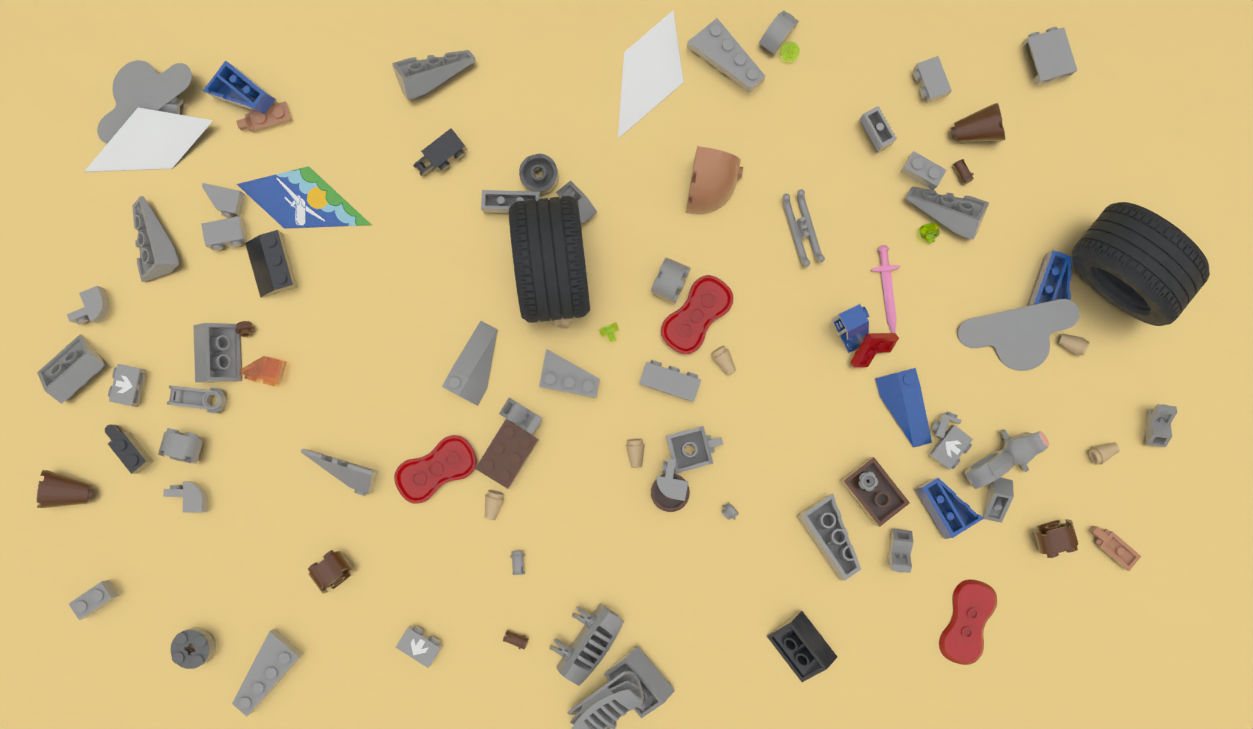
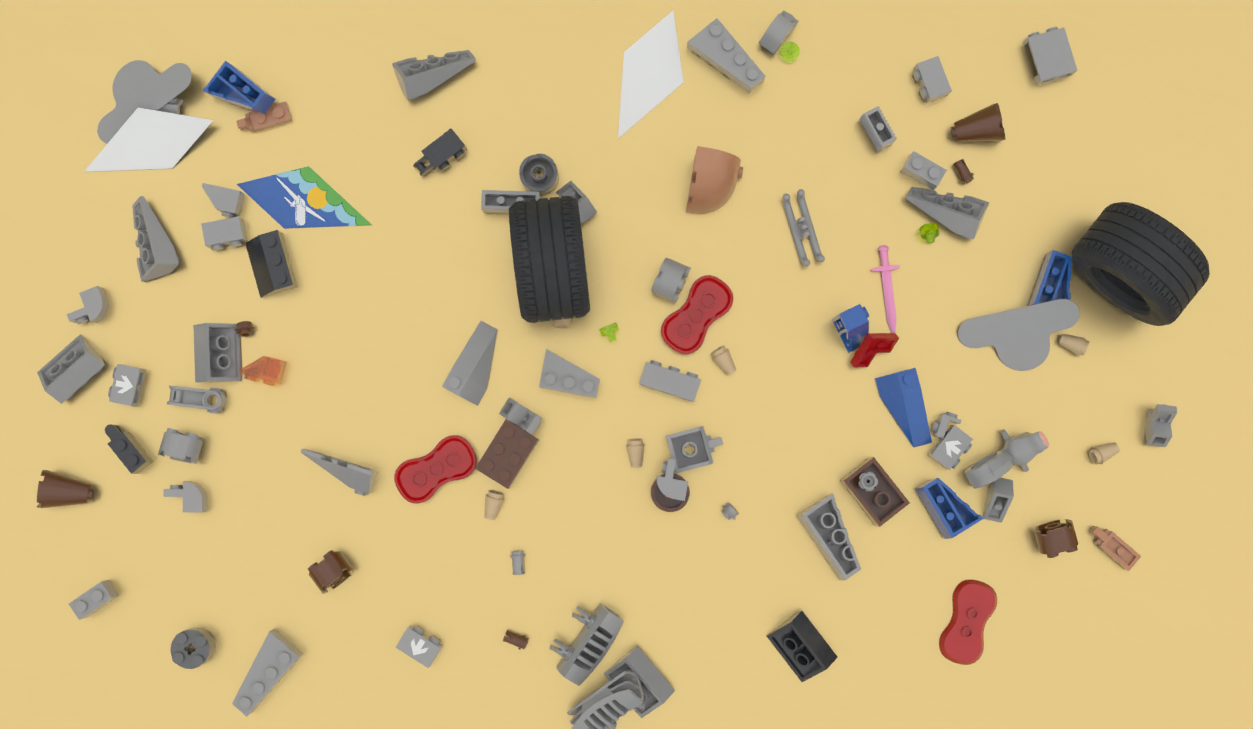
(900, 550): light grey brick -> none

